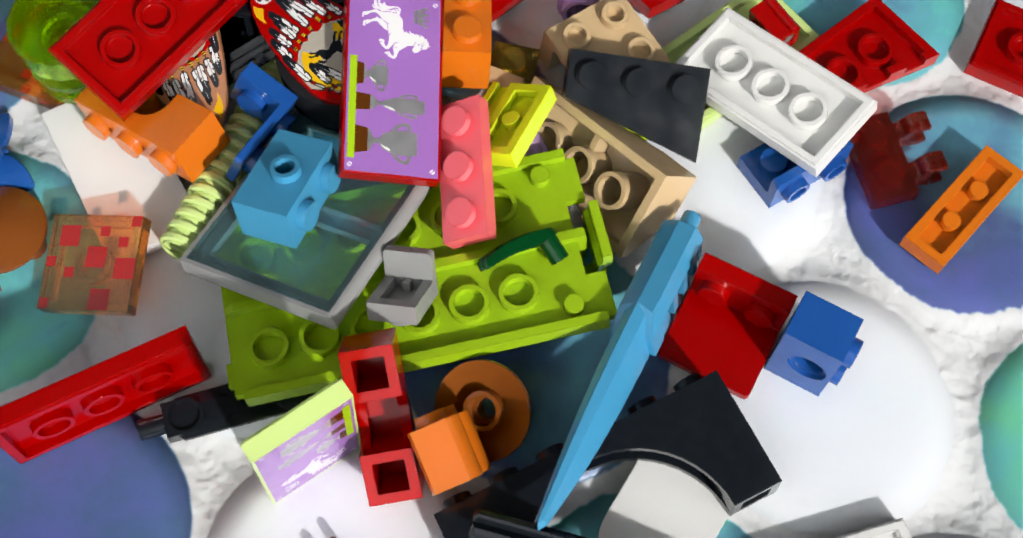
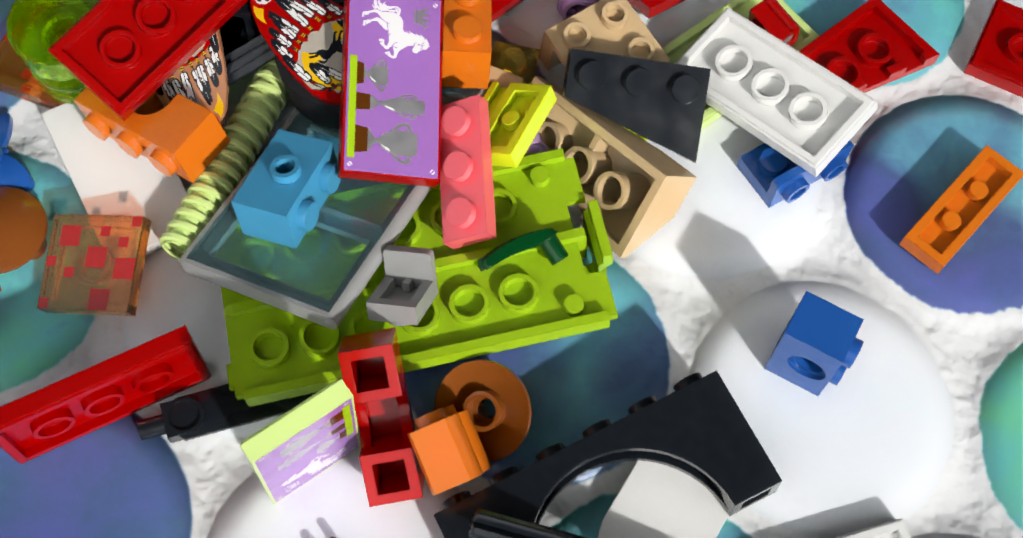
(262, 98): blue bracket -> none
(633, 338): dark azure piece -> none
(727, 325): red bracket -> none
(882, 162): clear red plate -> none

